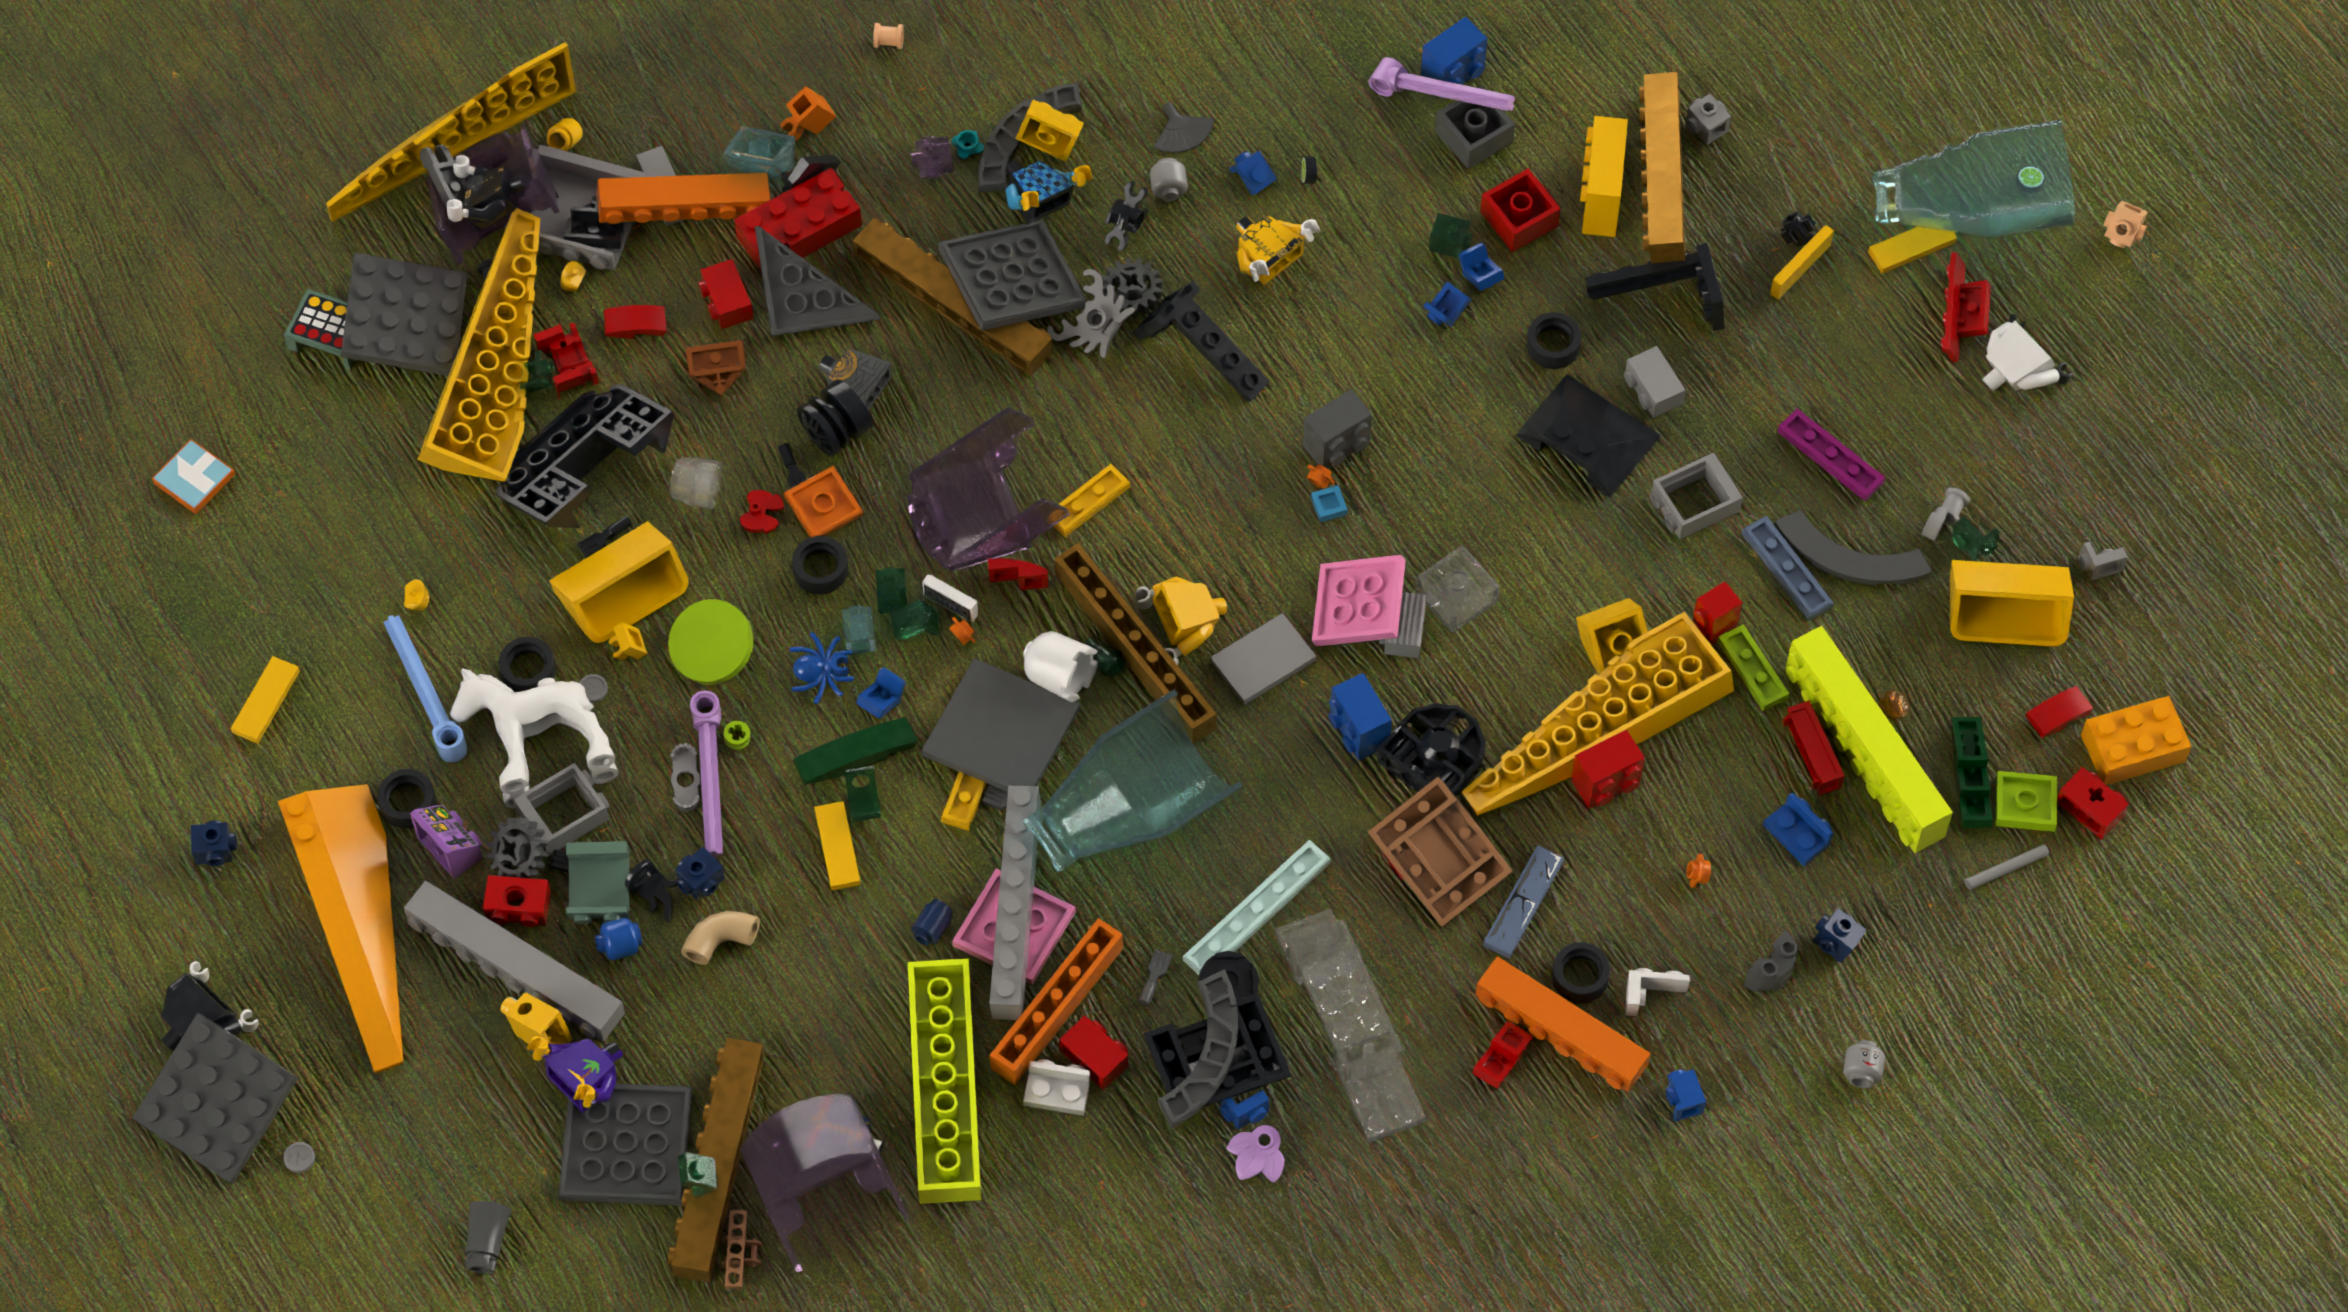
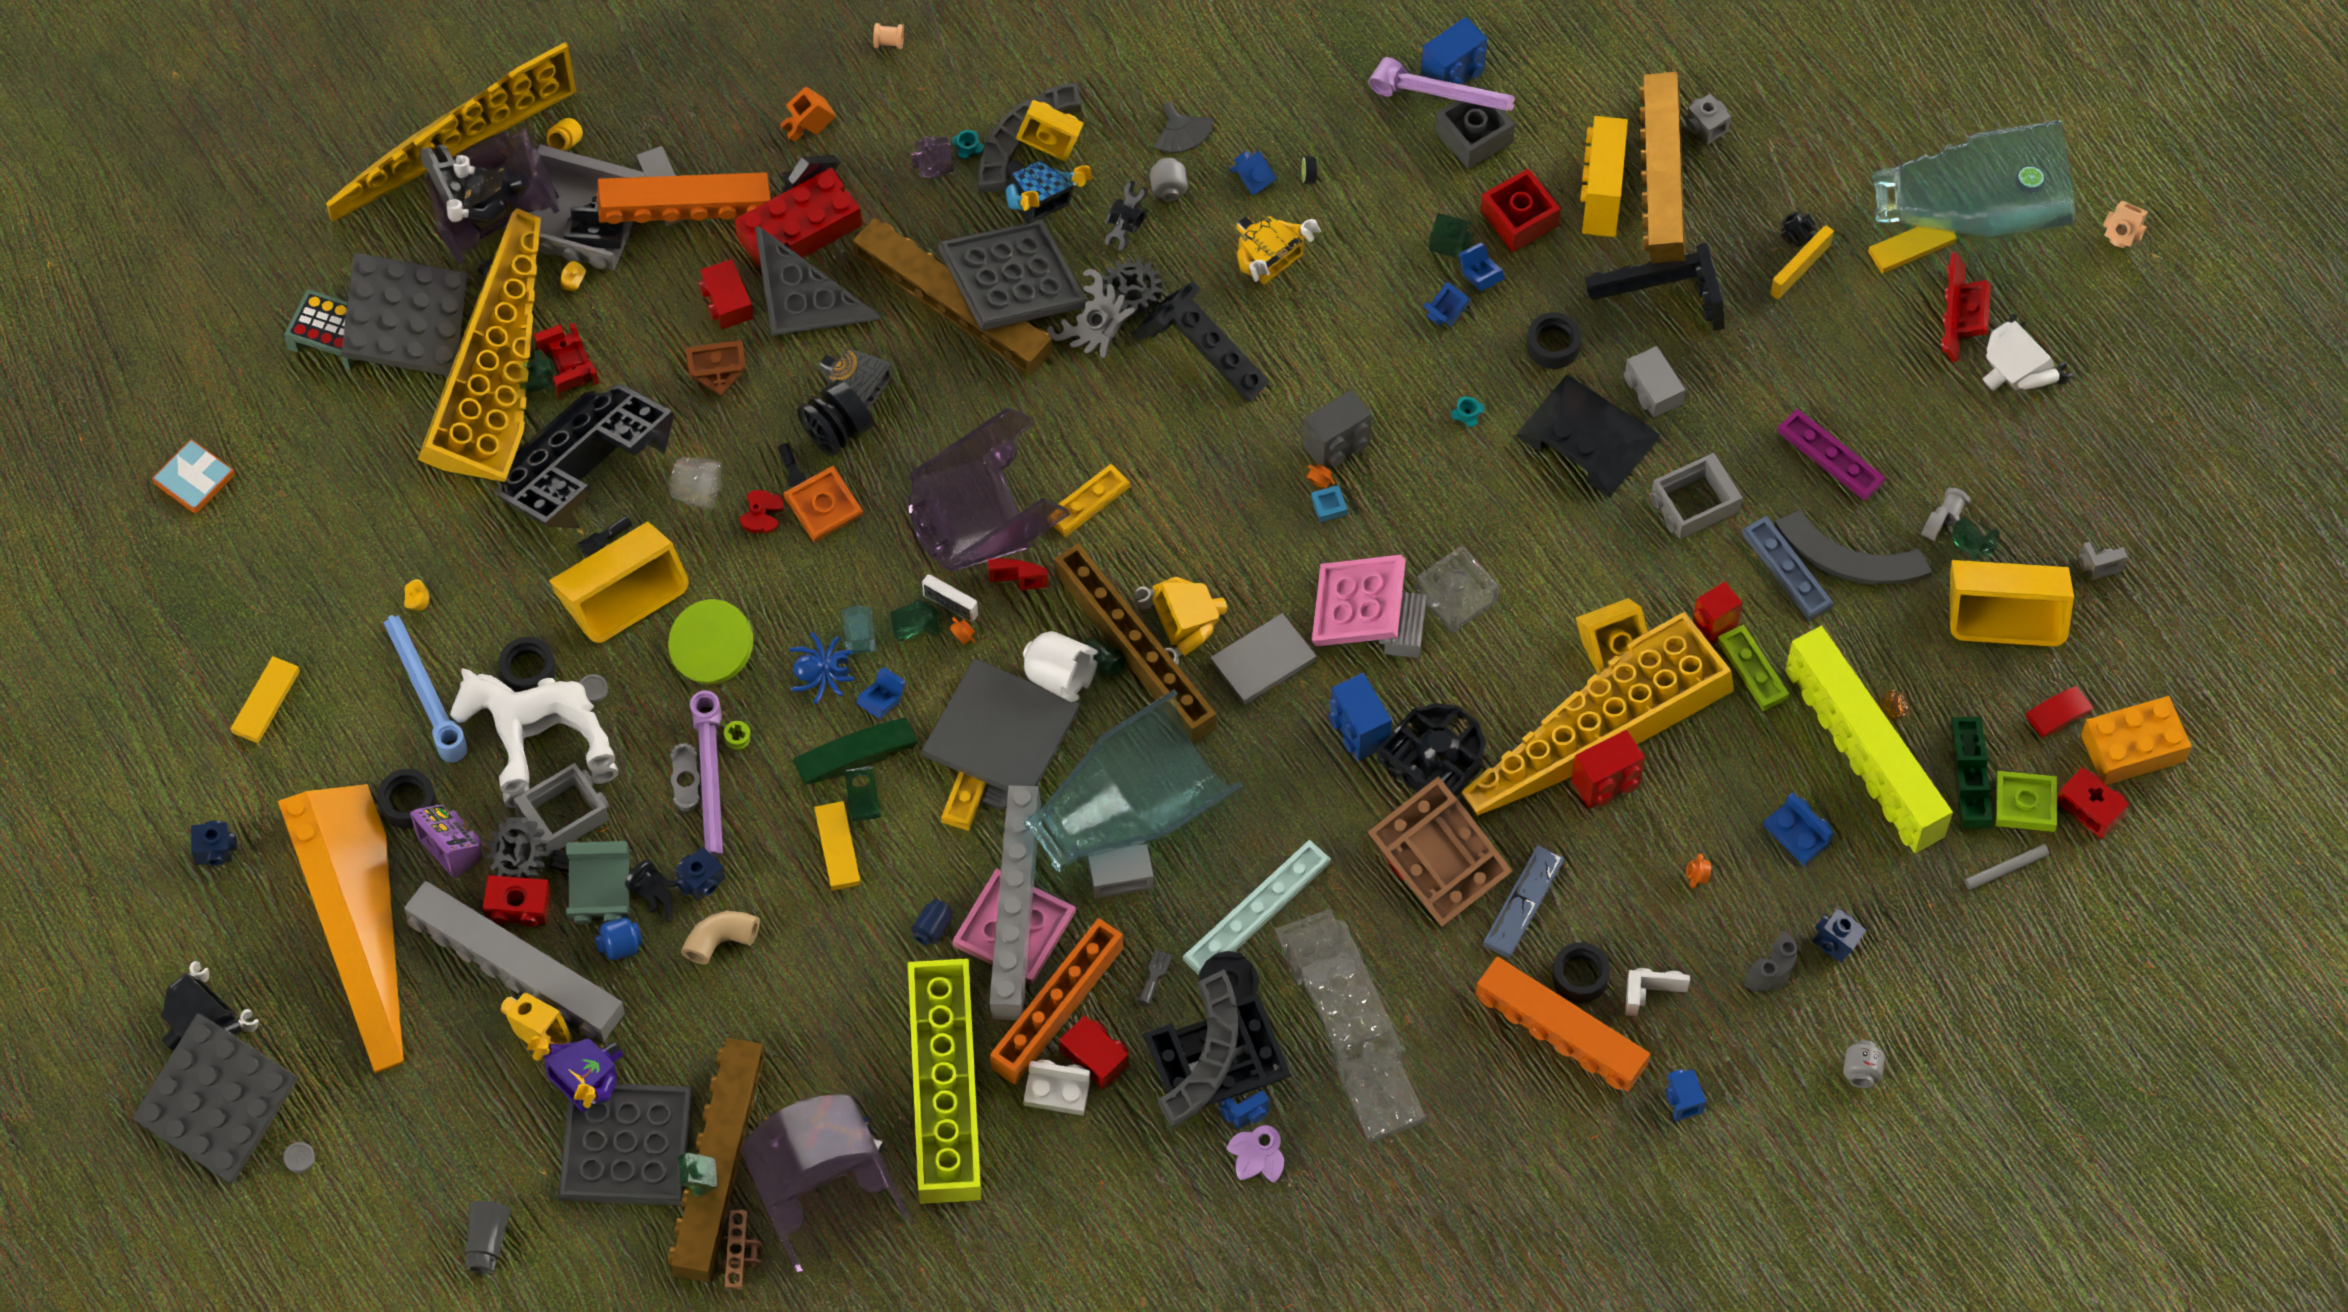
(629, 641): yellow tile -> none
(634, 319): red slope -> none
(761, 152): clear light blue slope -> none
(815, 545): black tyre -> none
(890, 589): clear green bracket -> none
(1121, 871): none -> light grey brick
(1471, 404): none -> teal plate
(1502, 1054): red slope -> none
(1814, 748): red container -> none

